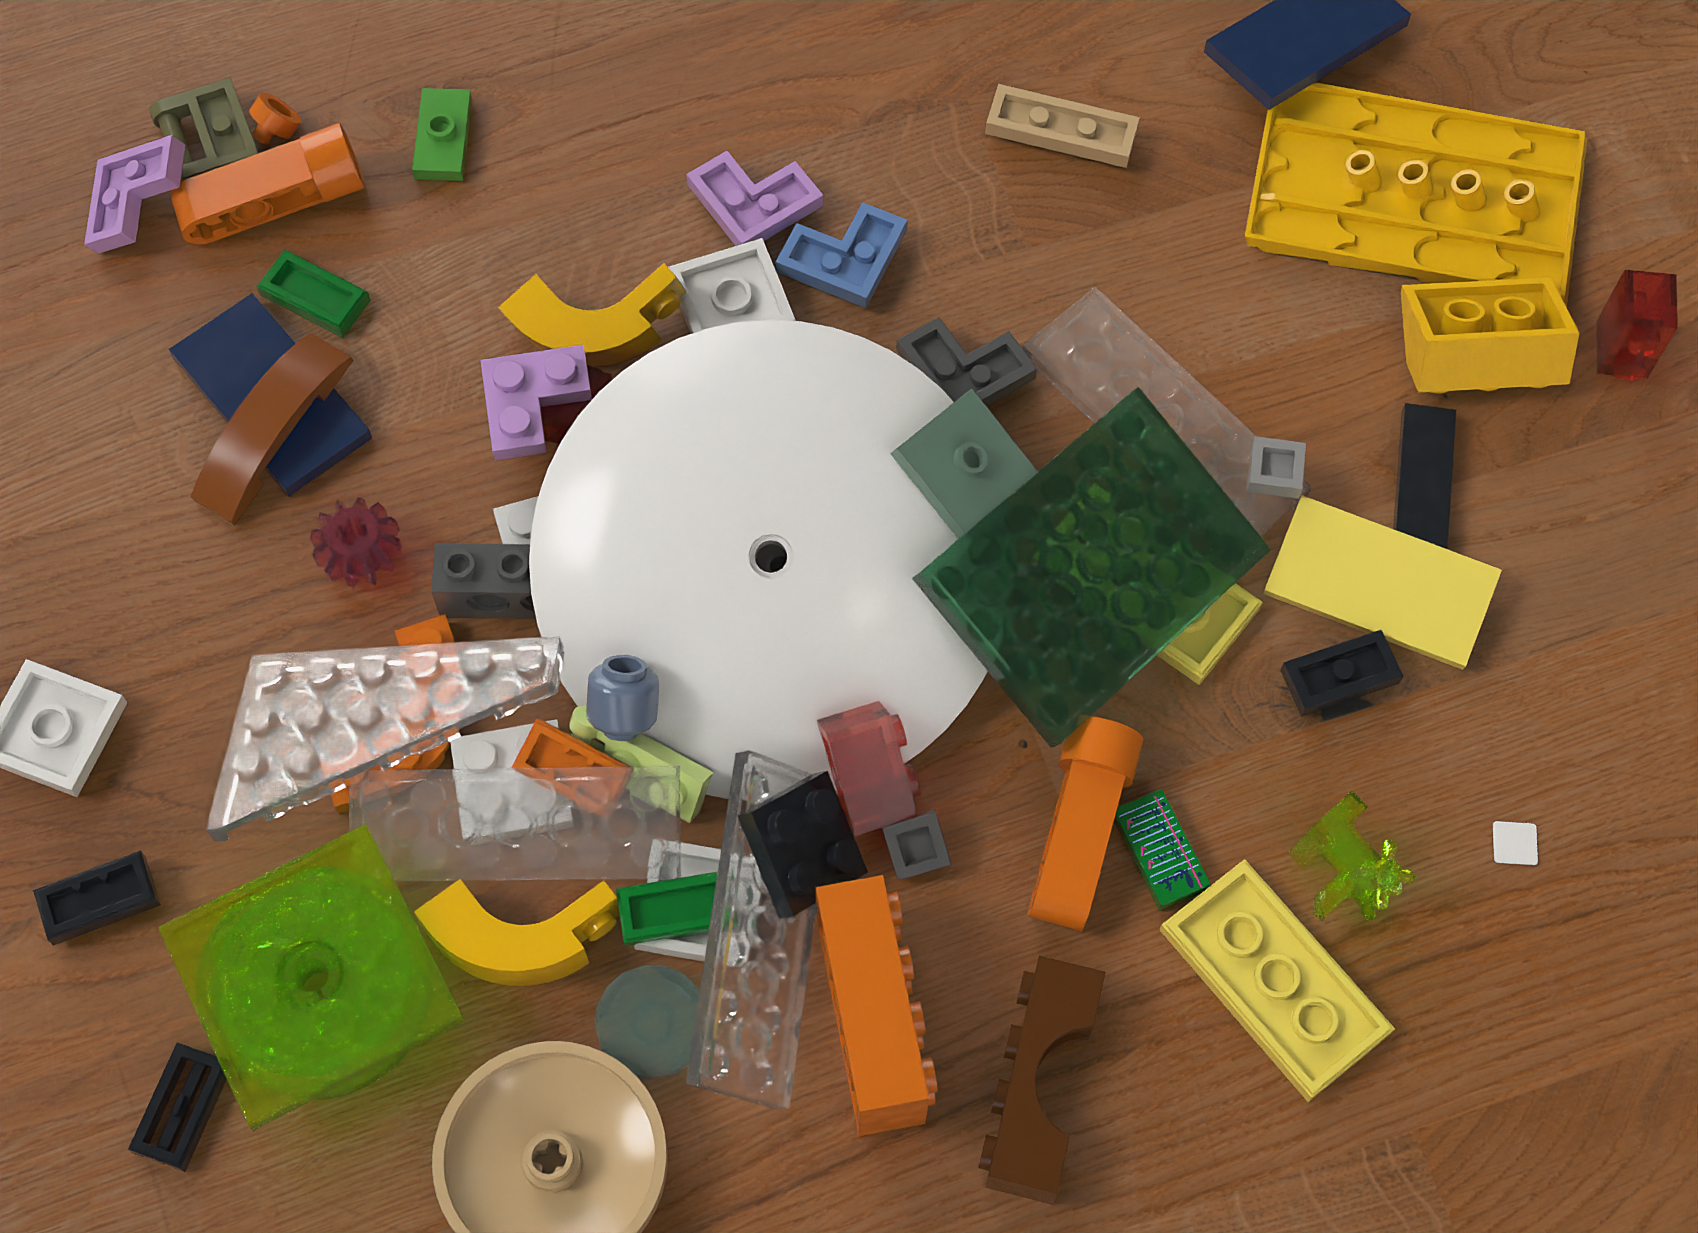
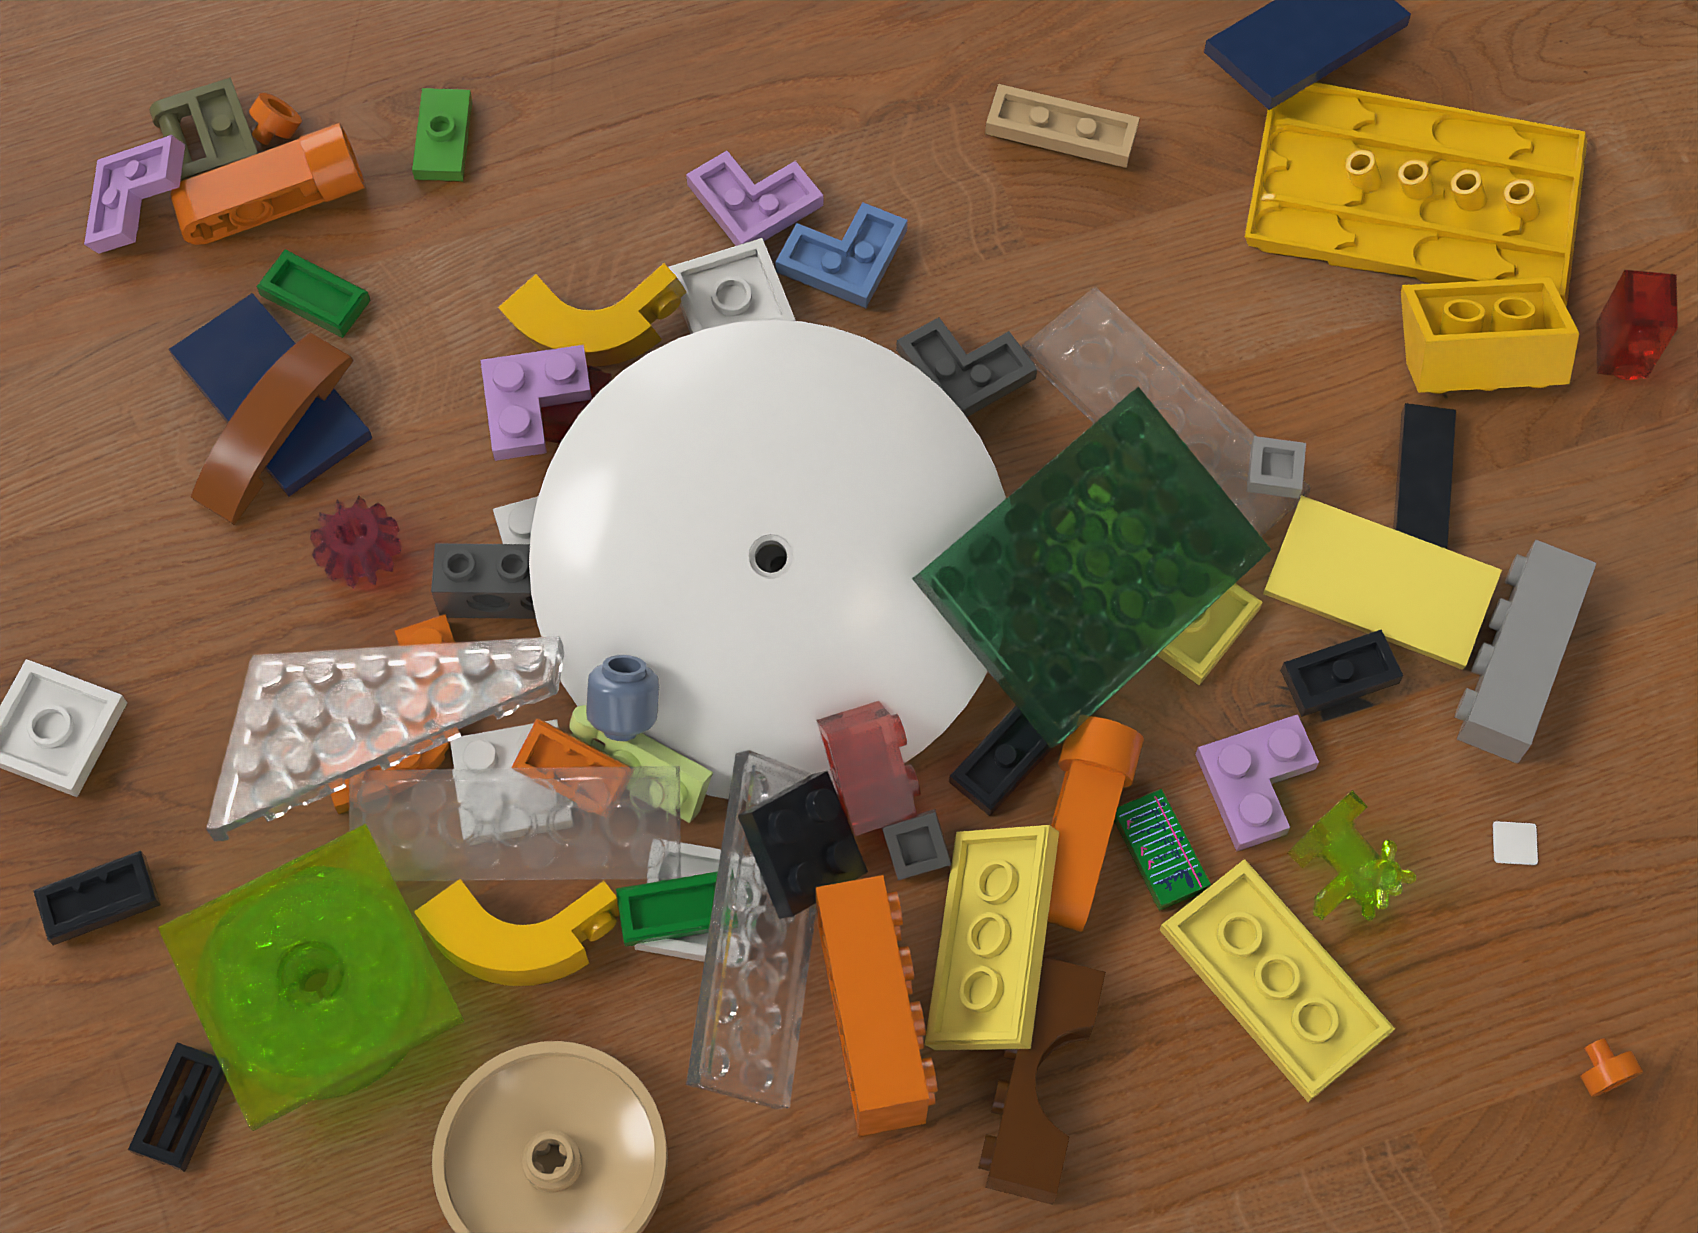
(648, 1020): clear light blue tile -> none
(964, 463): sand green plate -> none
(992, 939): none -> light yellow tile
(1000, 762): none -> black tile
(1242, 777): none -> lavender plate
(1525, 650): none -> light grey brick
(1608, 1070): none -> orange tile

